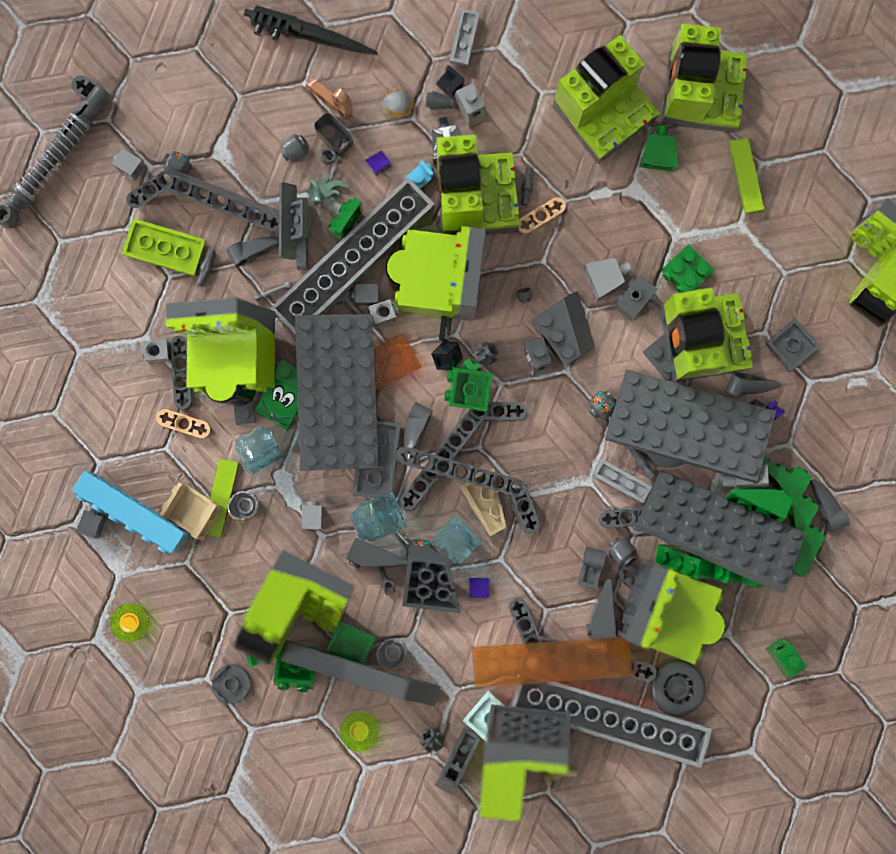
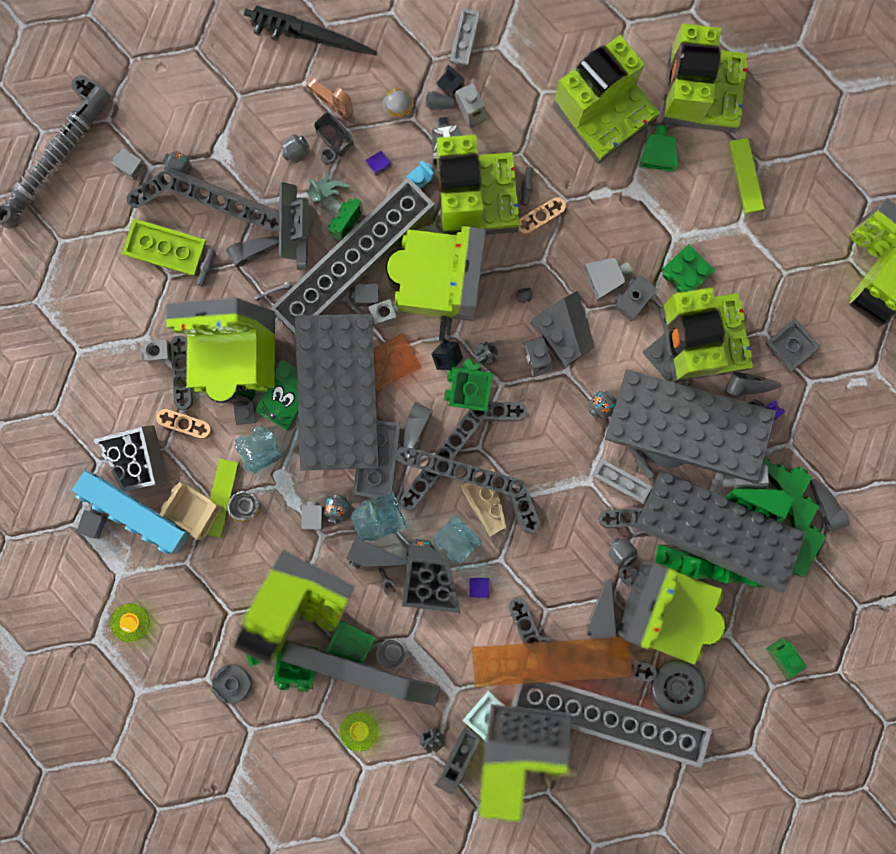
(134, 457): none -> dark grey wedge
(336, 509): none -> dark grey head
(591, 567): dark grey plate -> none

